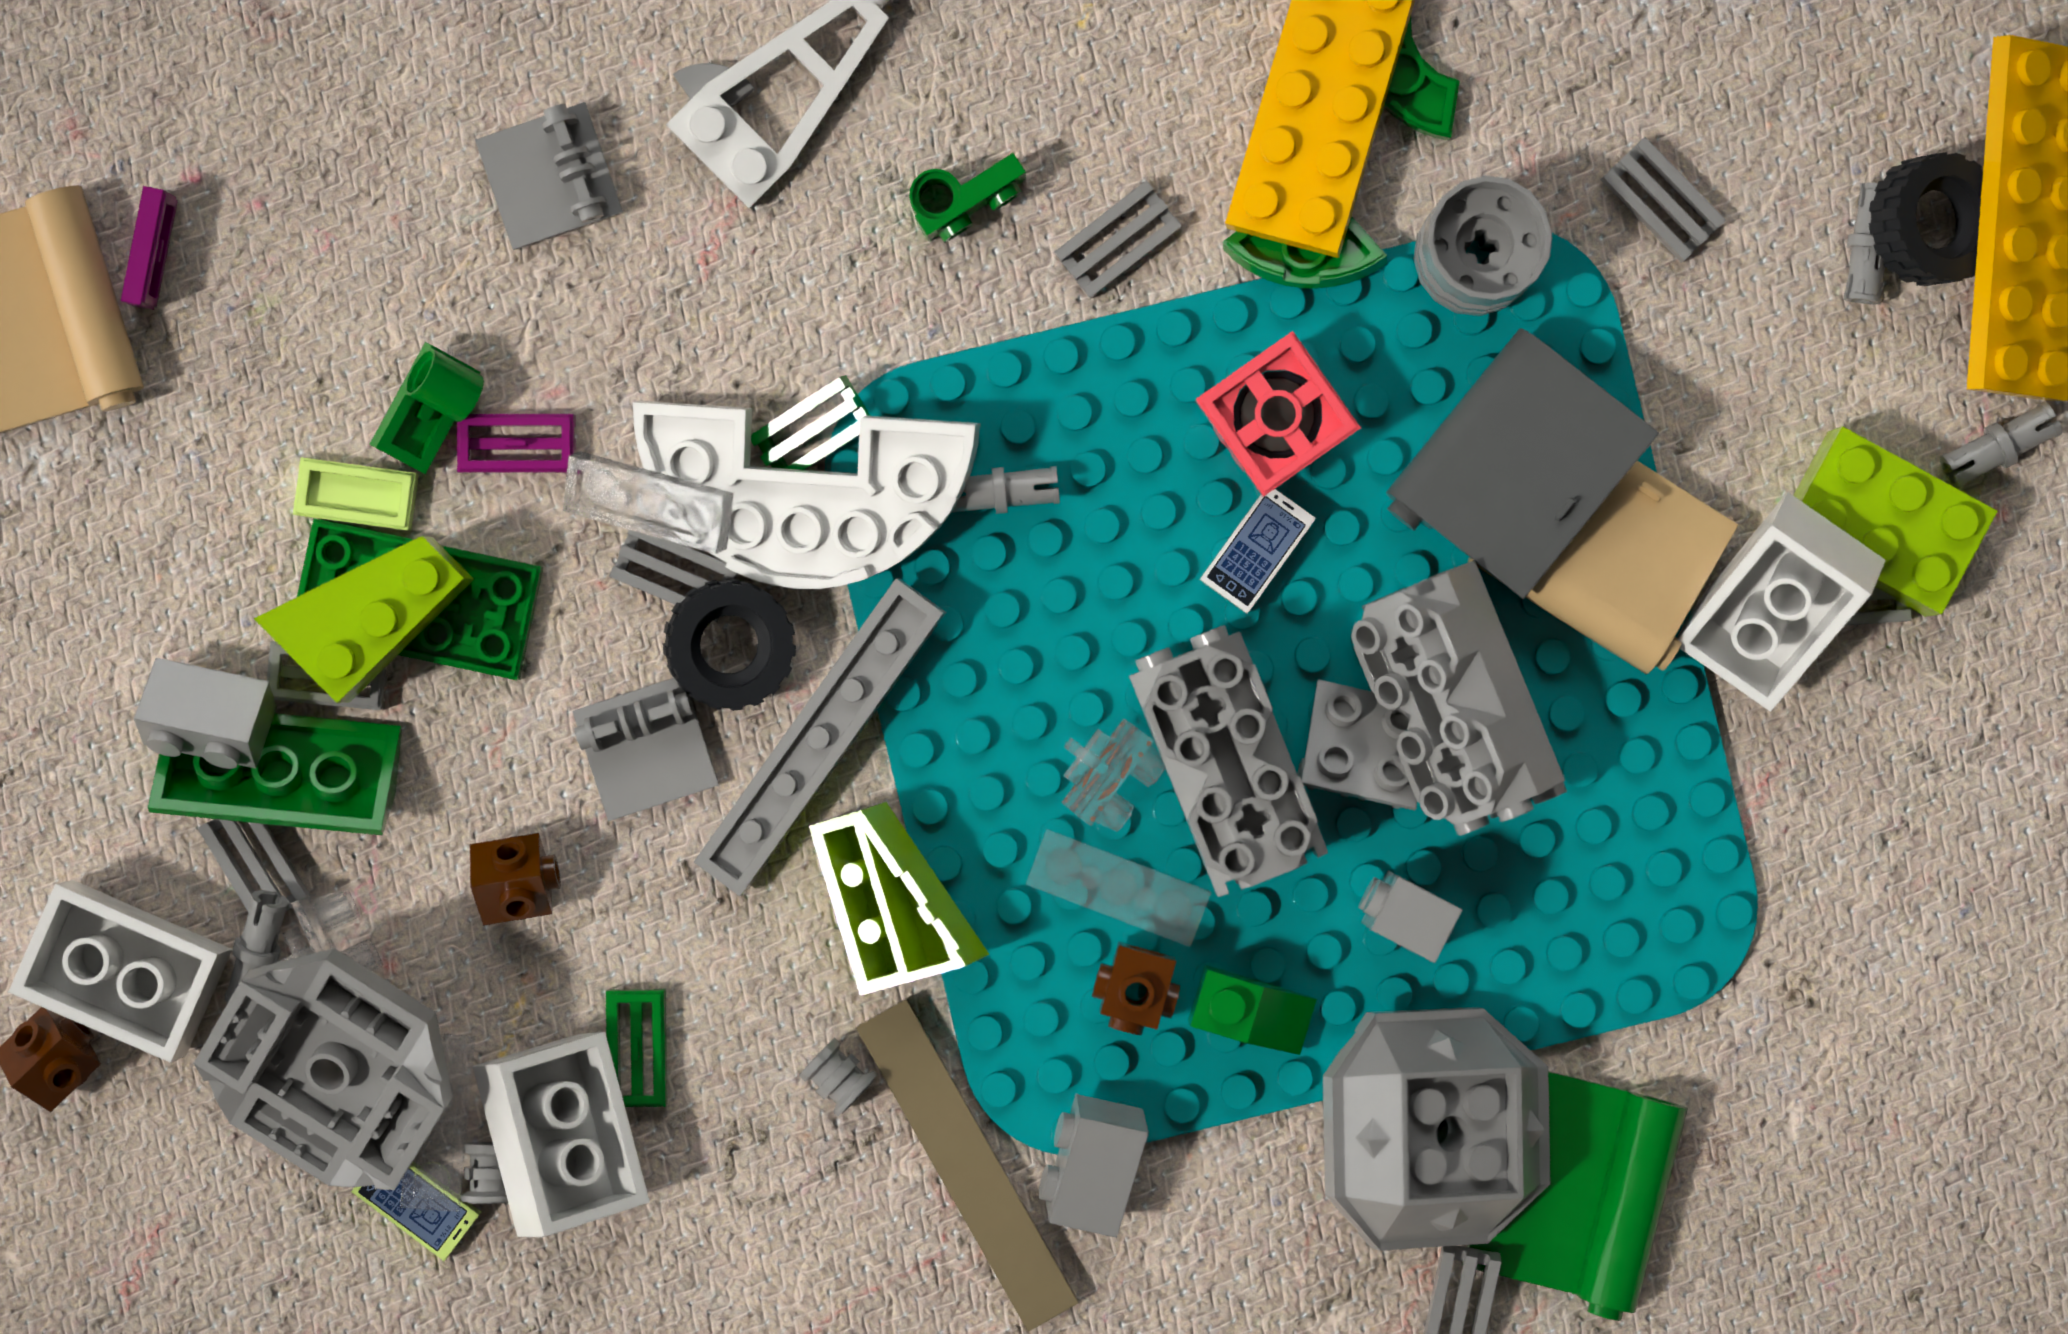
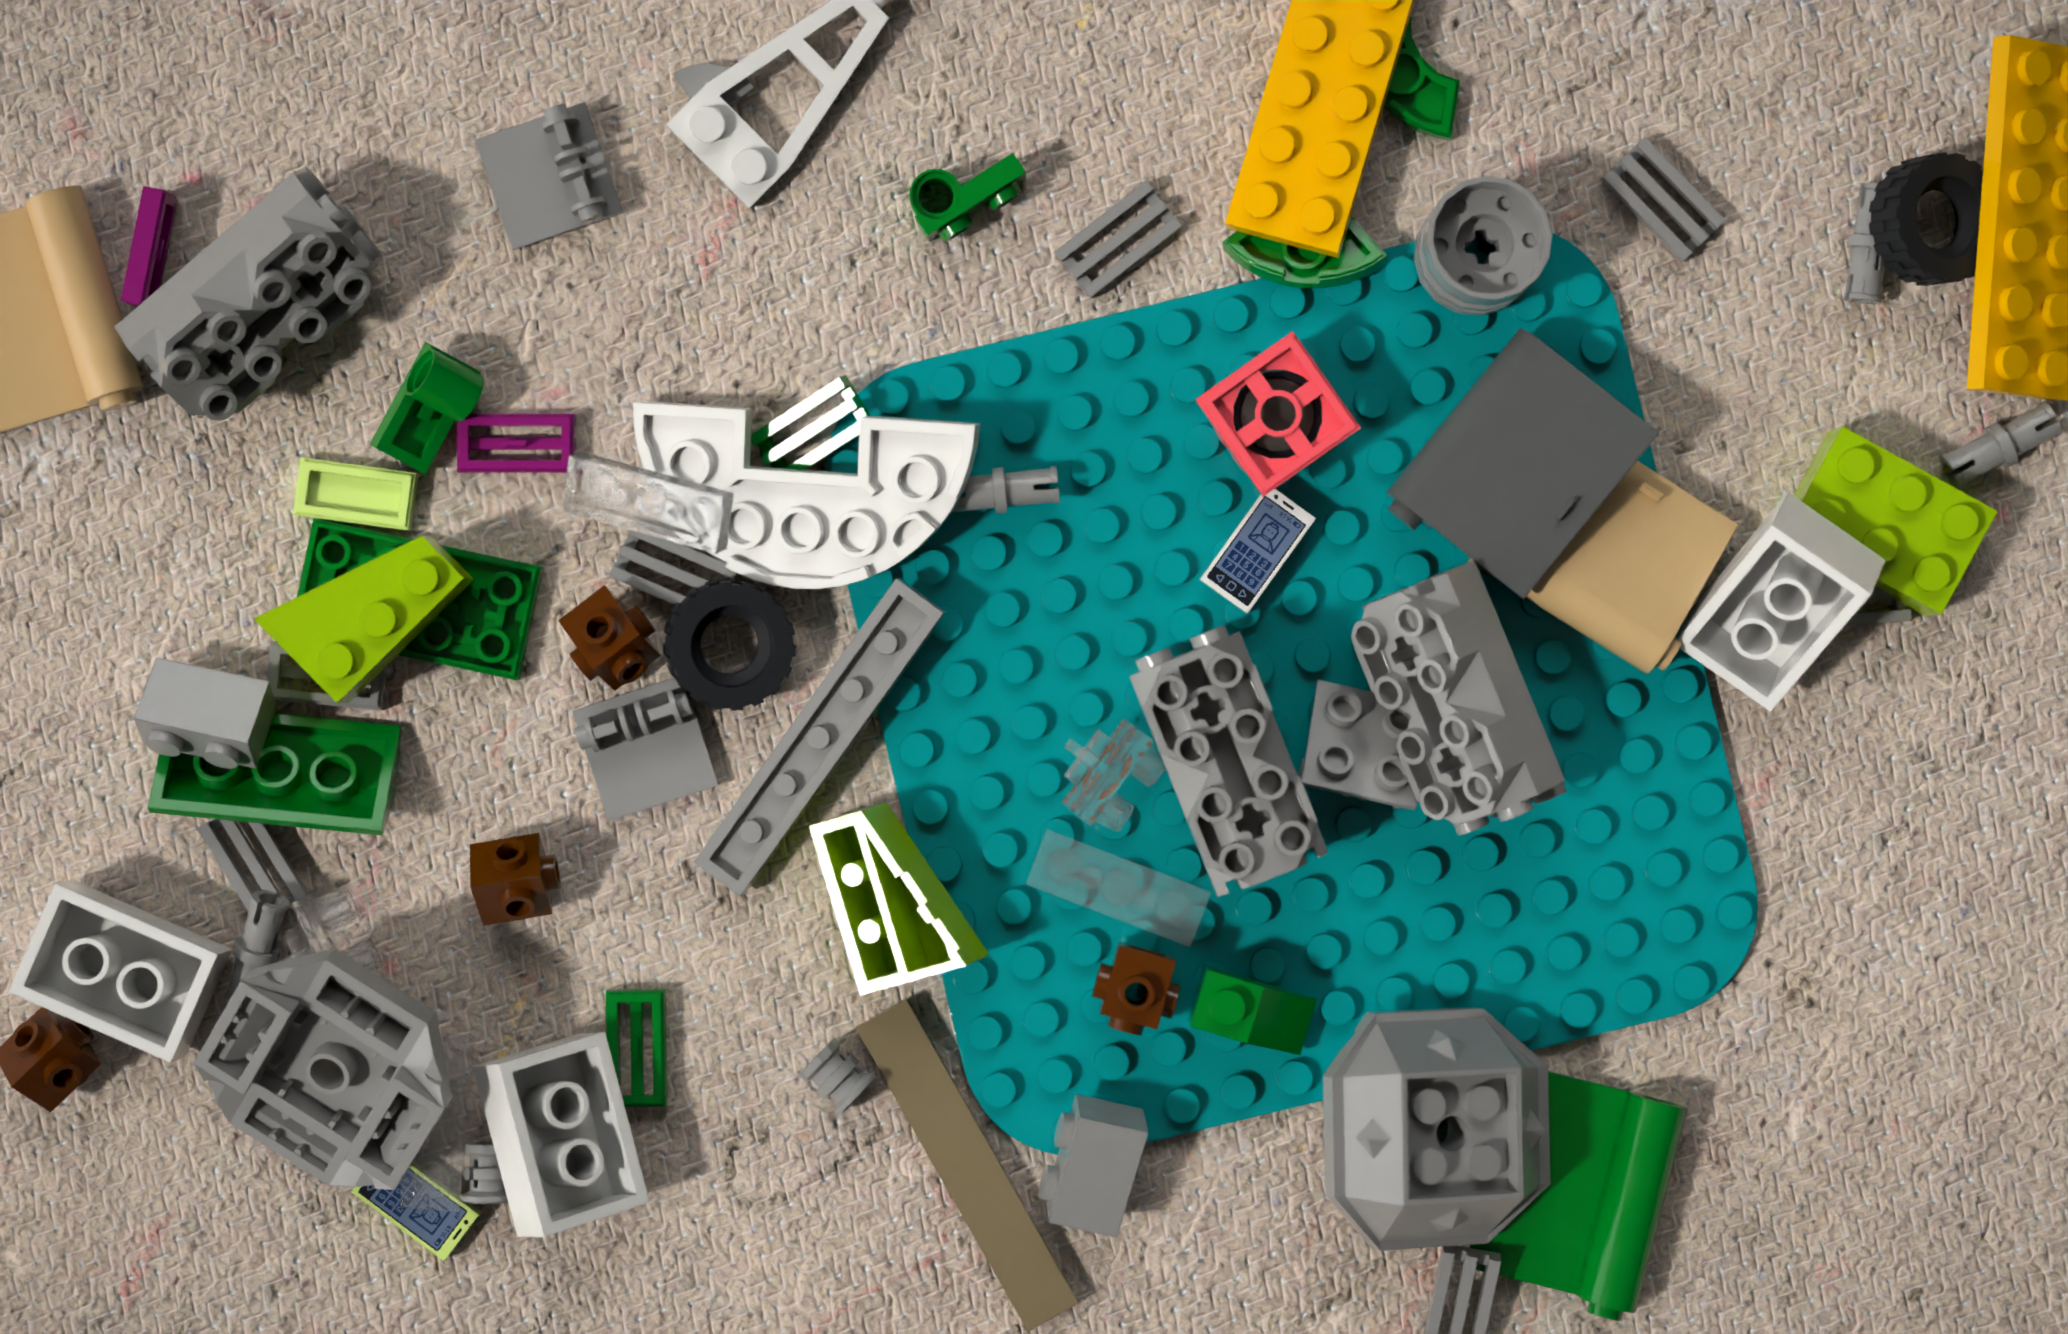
(273, 276): none -> light grey brick
(610, 639): none -> reddish brown brick
(1408, 915): light grey brick -> none

